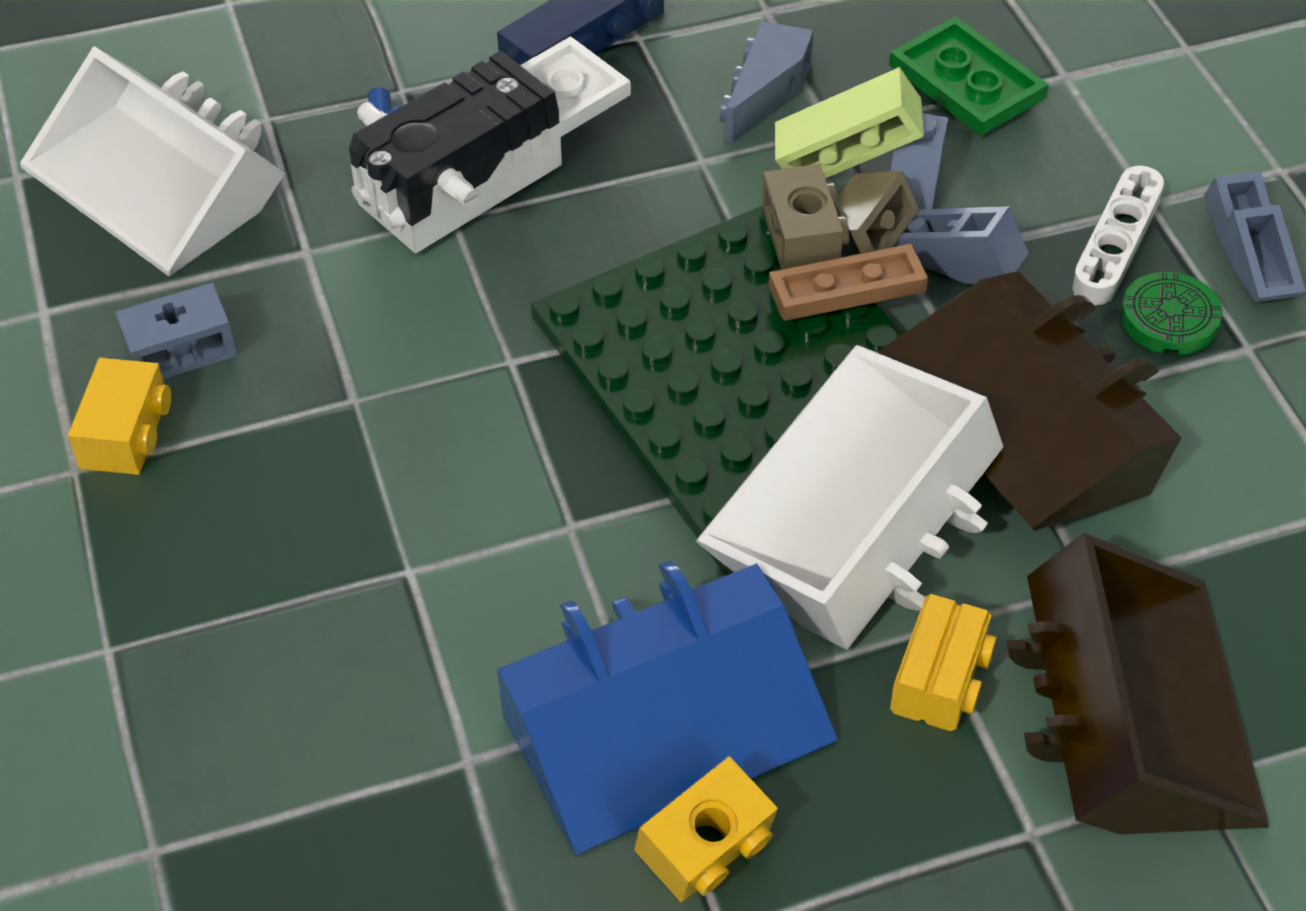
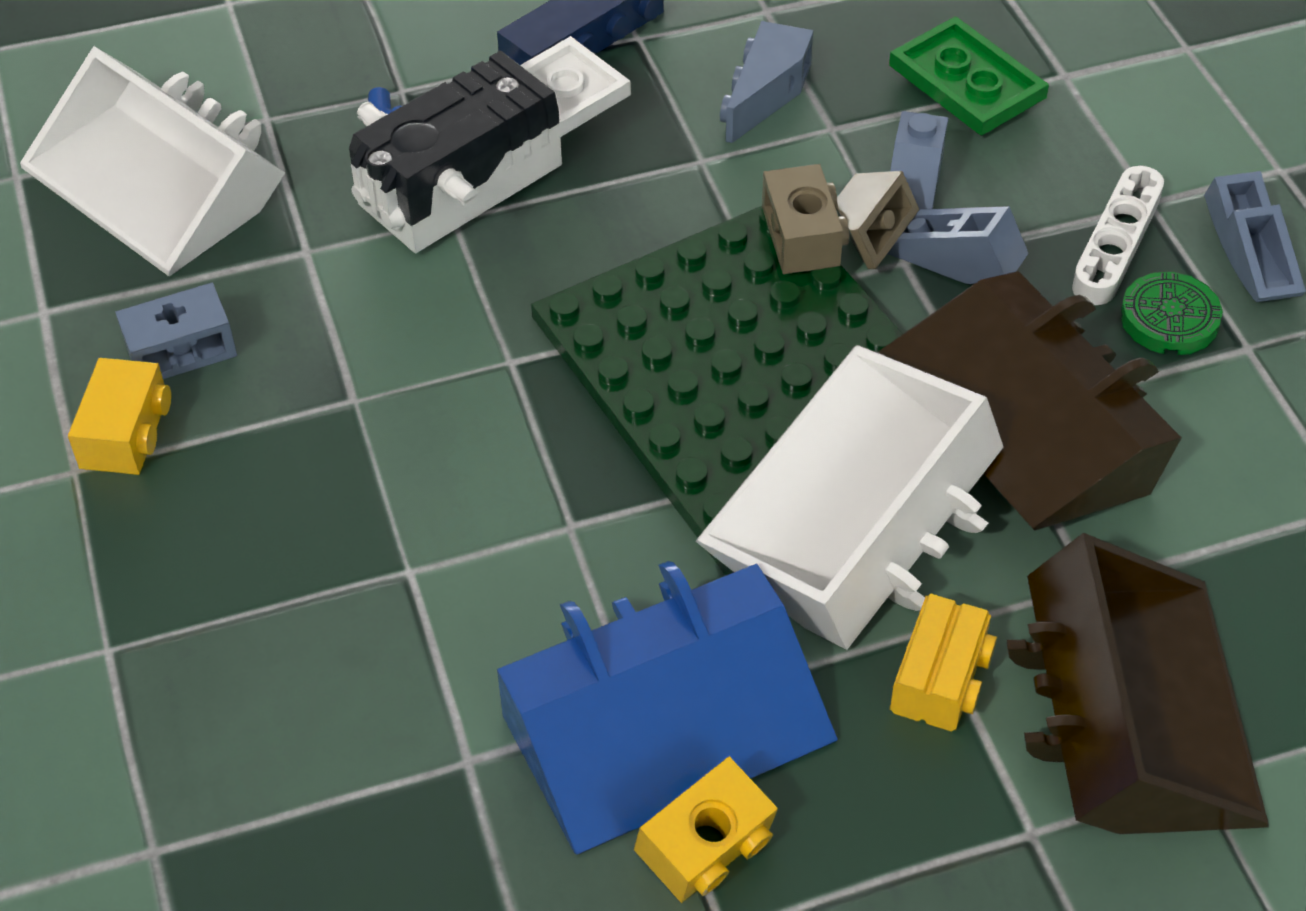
(847, 282): medium nougat plate -> none
(851, 125): yellowish green brick -> none

